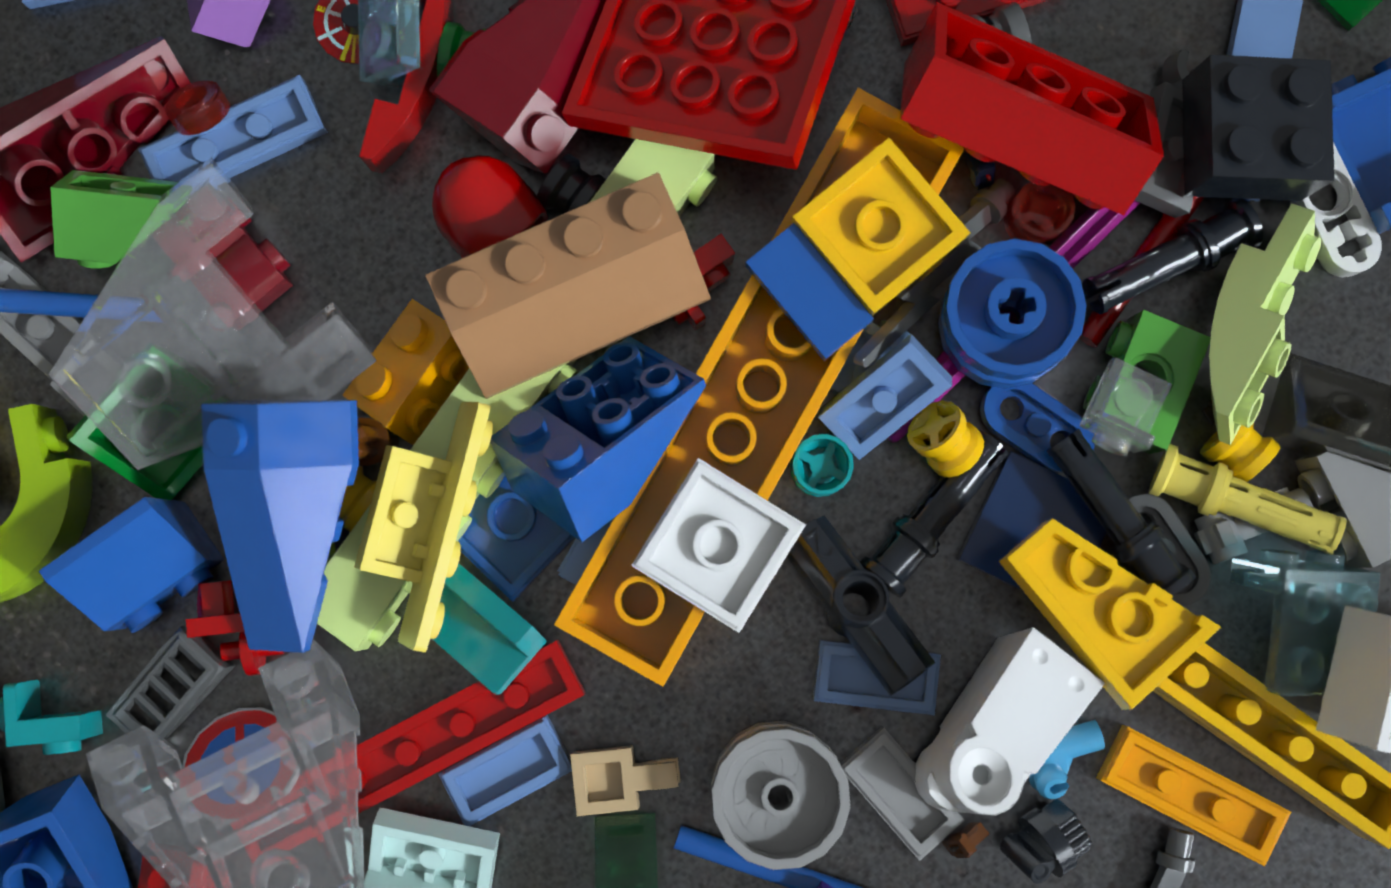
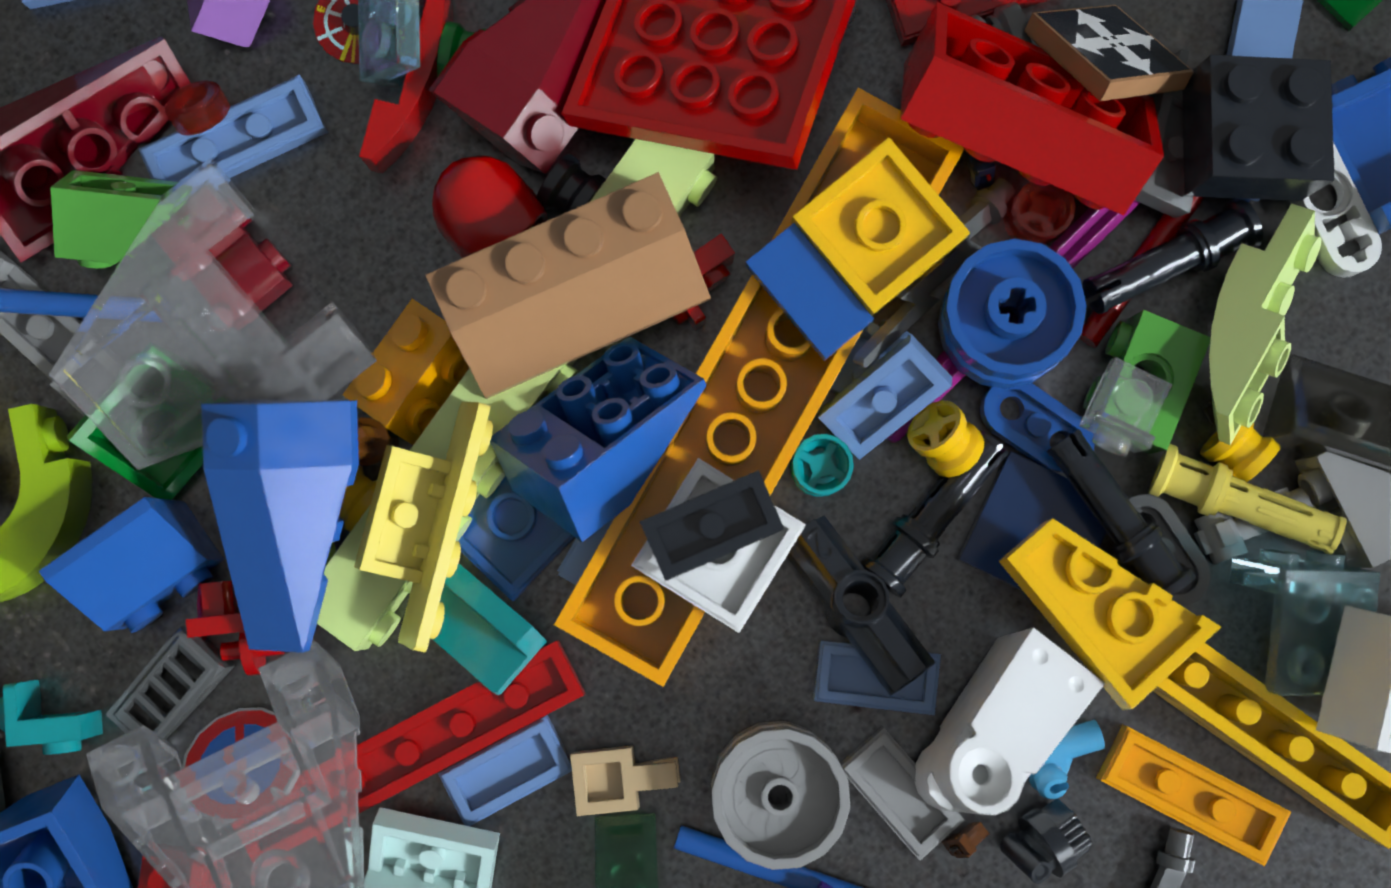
(712, 525): none -> black plate
(1108, 52): none -> tile

